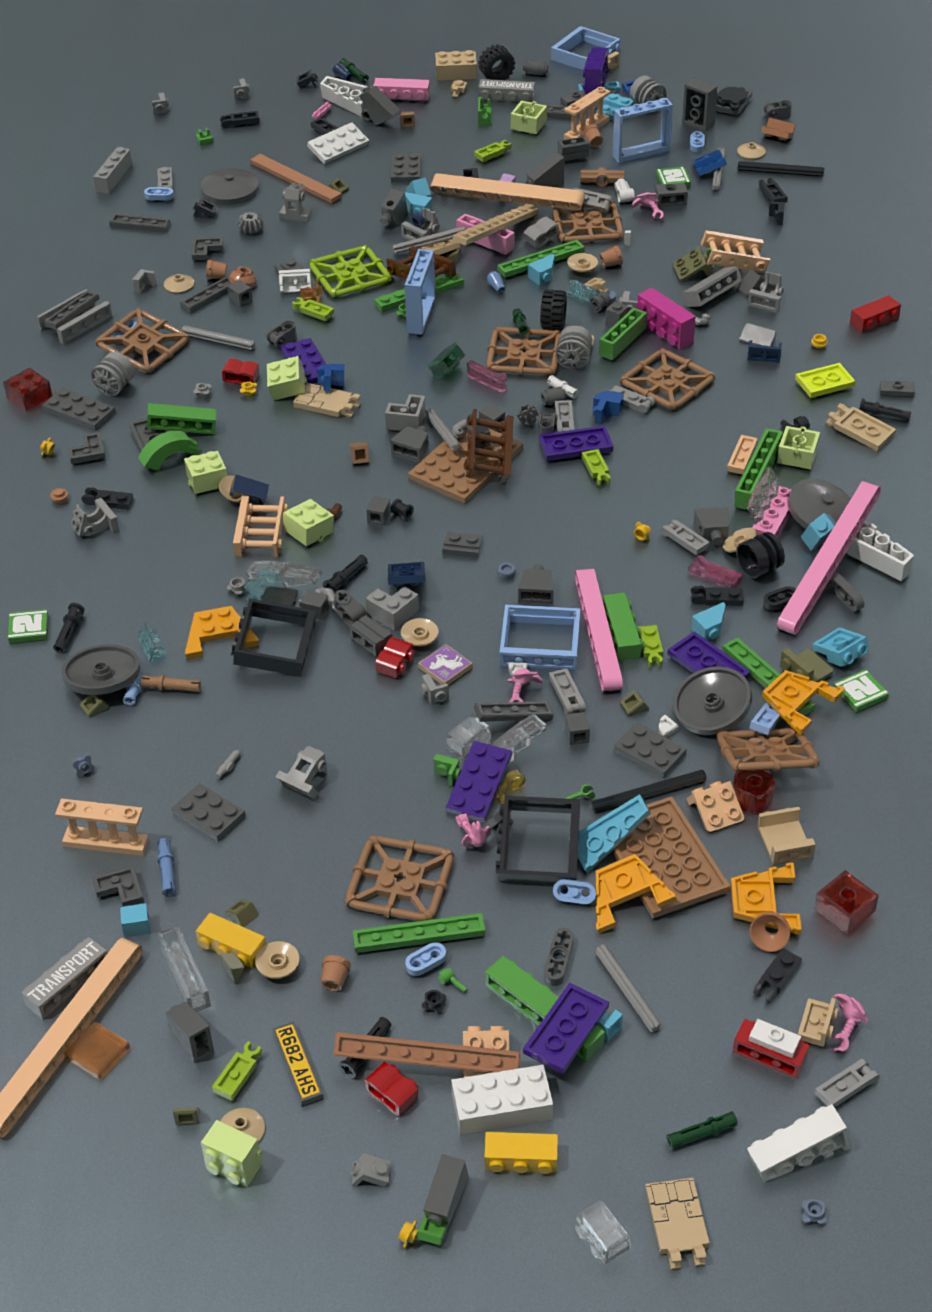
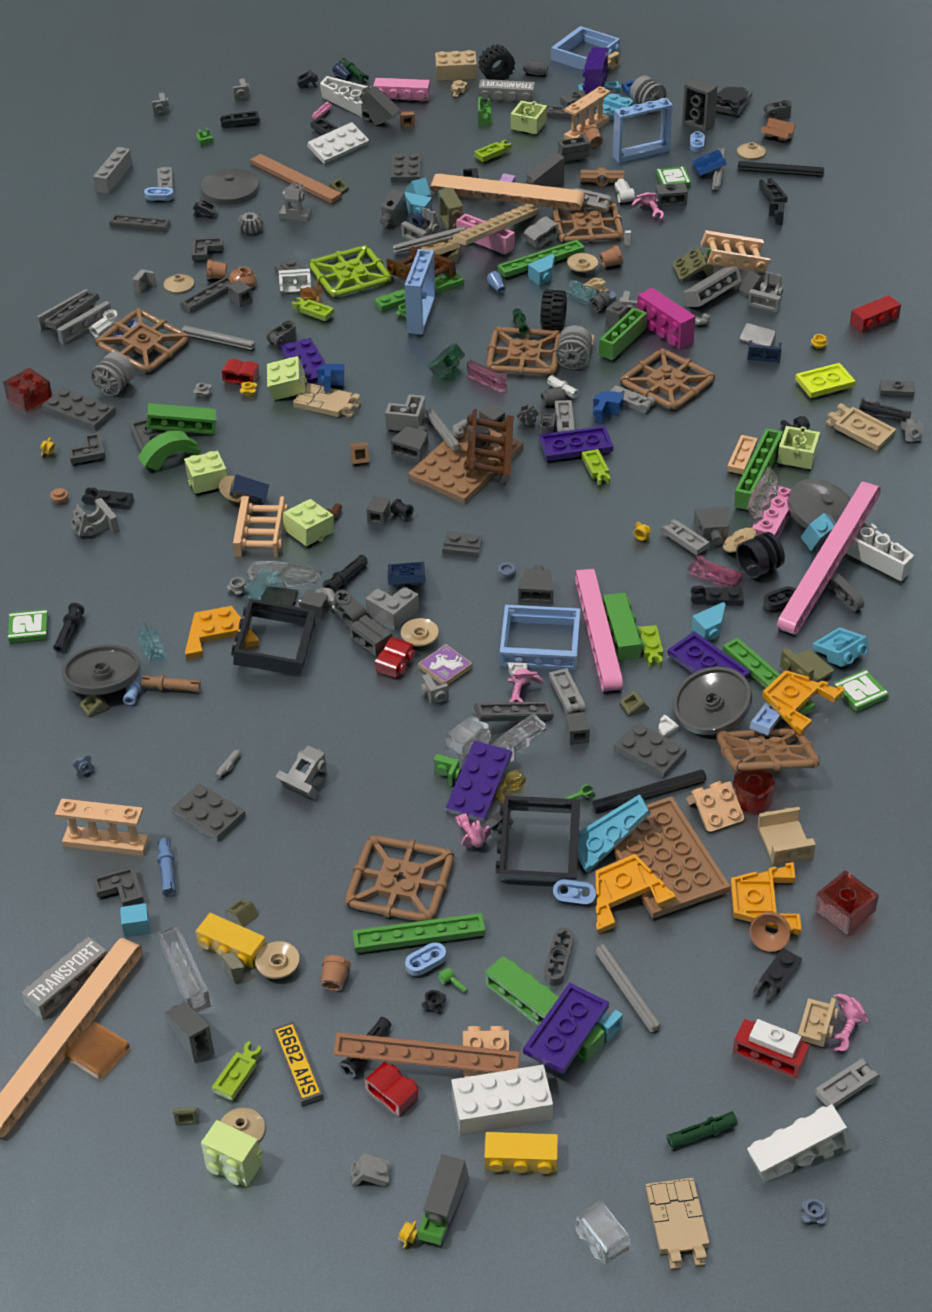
(104, 324): none -> white piece
(449, 207): none -> olive window
(913, 430): none -> light grey bracket

